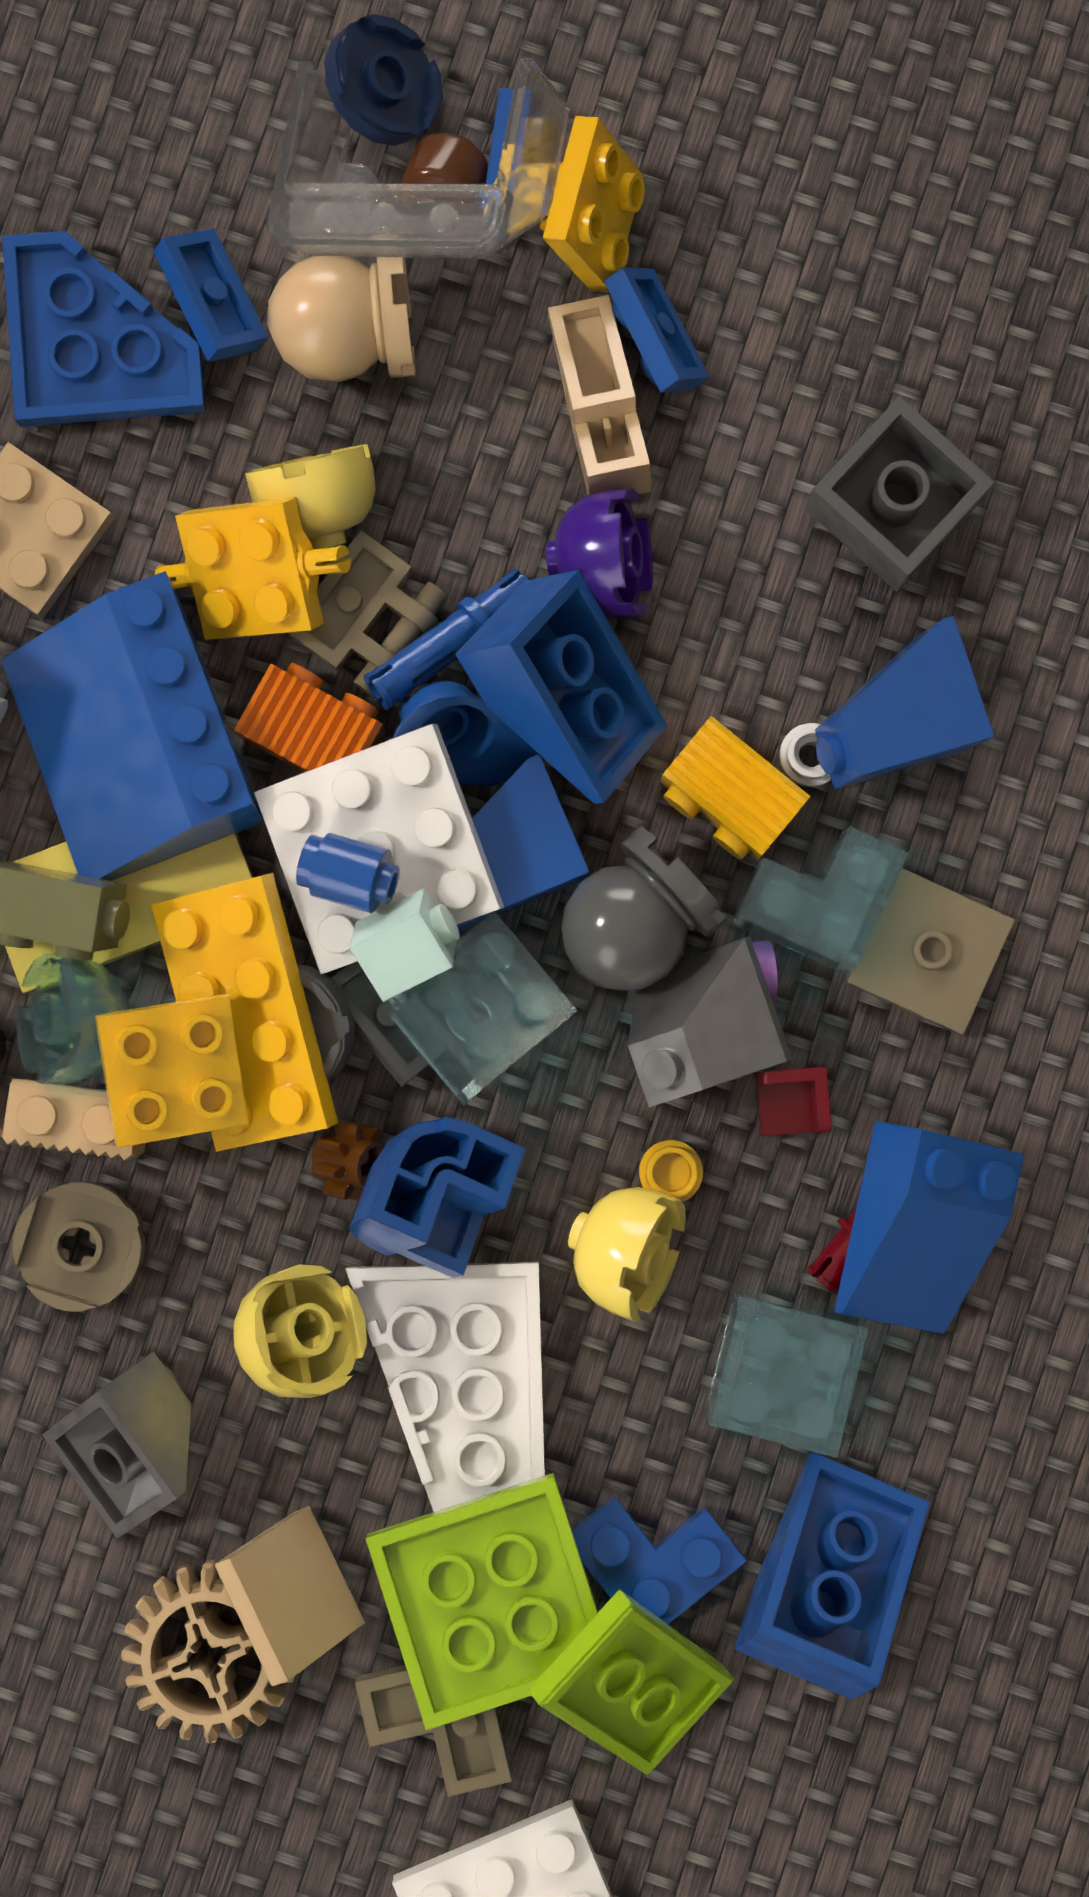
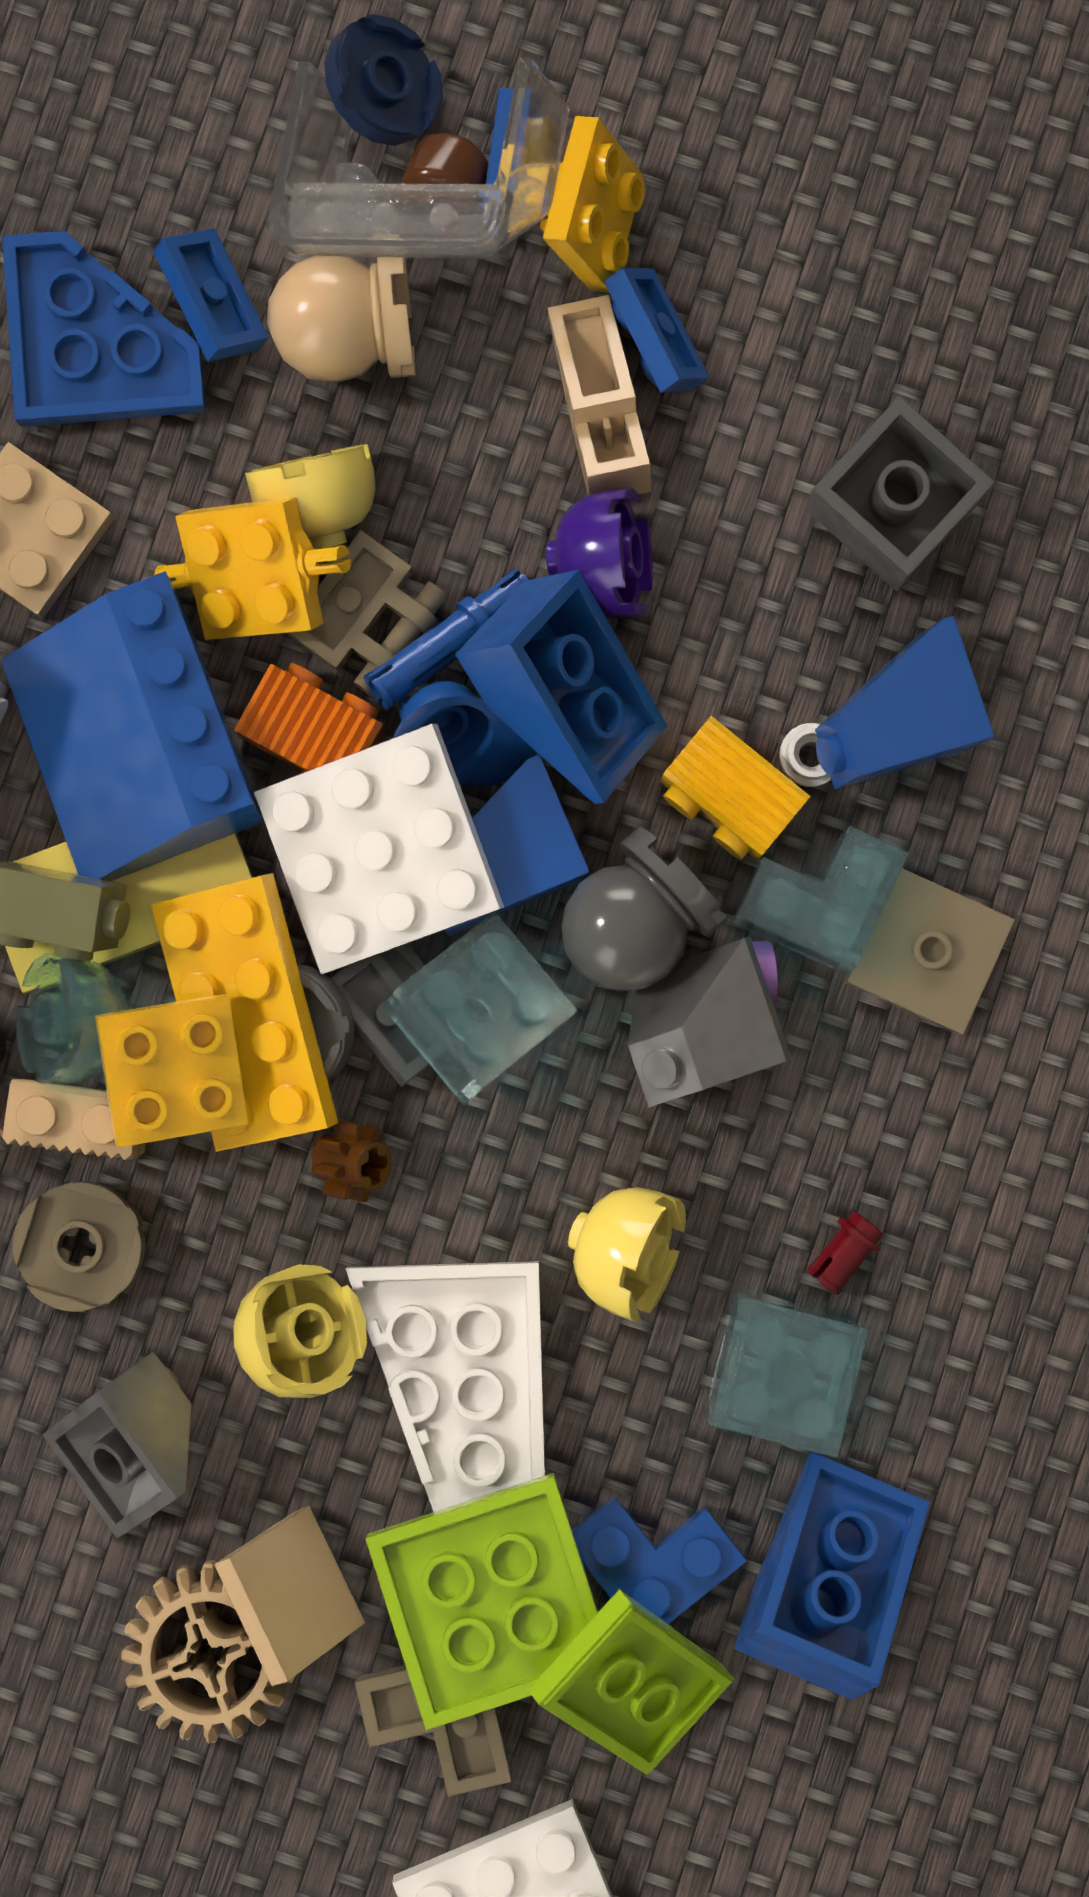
(347, 872): blue brick -> none
(405, 943): light aqua brick -> none
(433, 1191): blue brick -> none
(671, 1169): yellow plate -> none
(793, 1101): dark red panel -> none
(924, 1225): blue slope -> none

